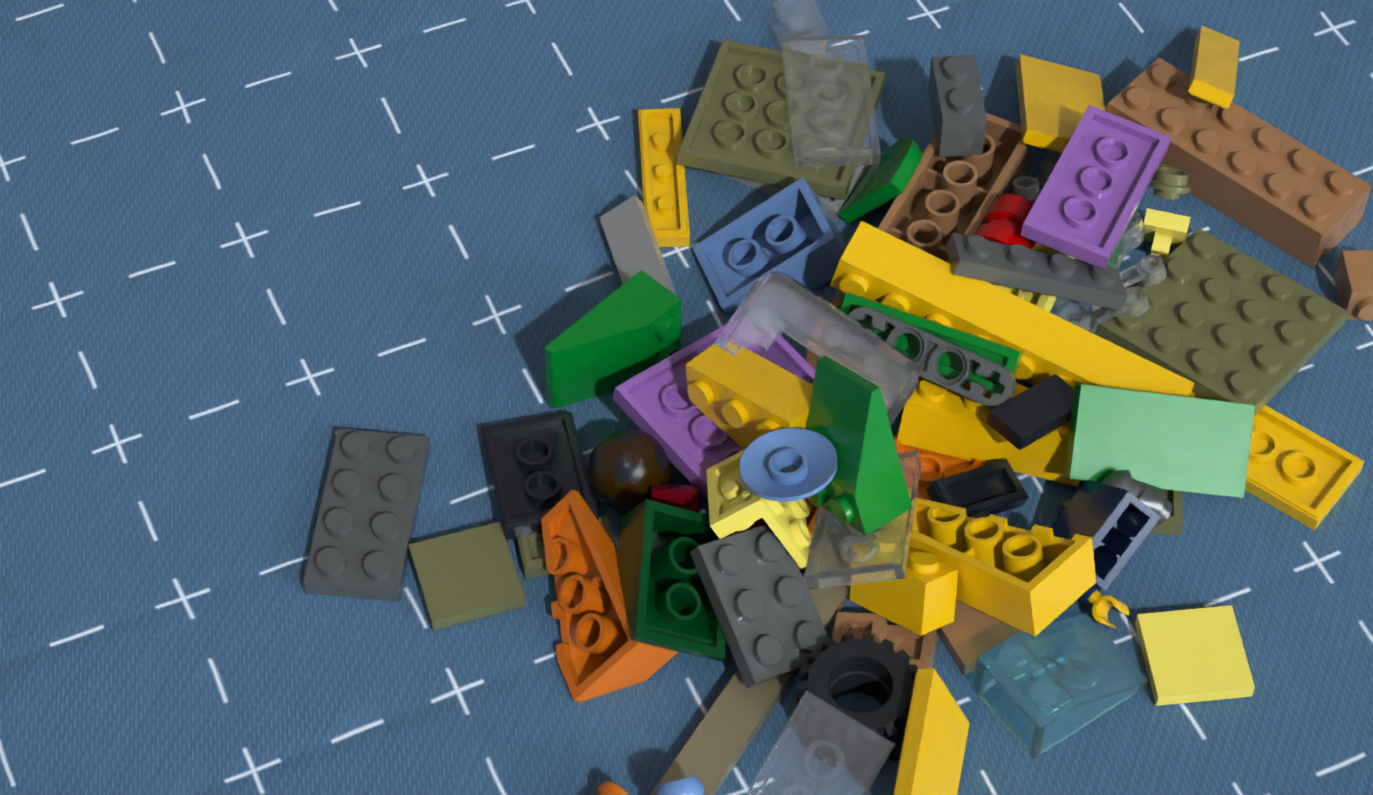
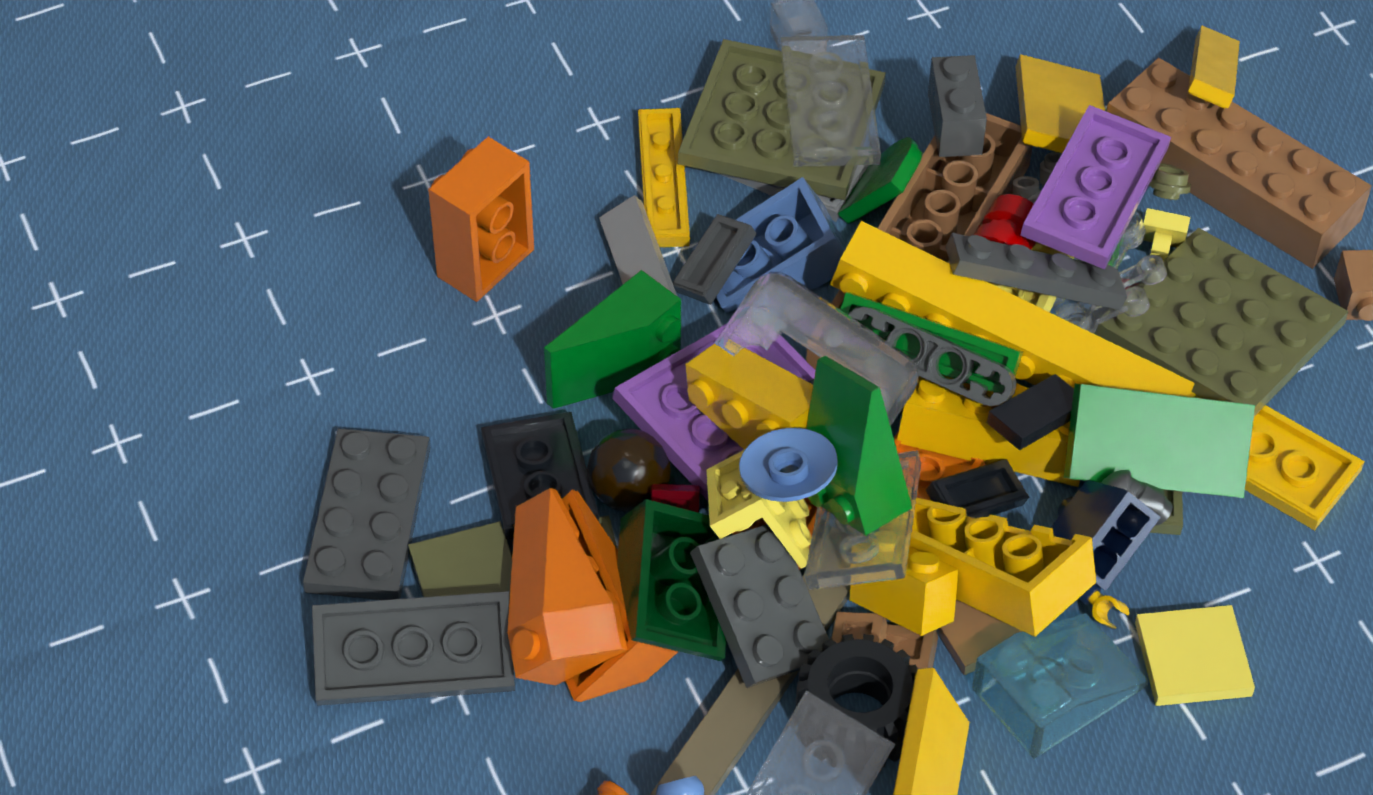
(412, 648): none -> dark grey plate
(482, 218): none -> orange brick
(557, 605): none -> orange wedge
(714, 259): none -> dark grey tile

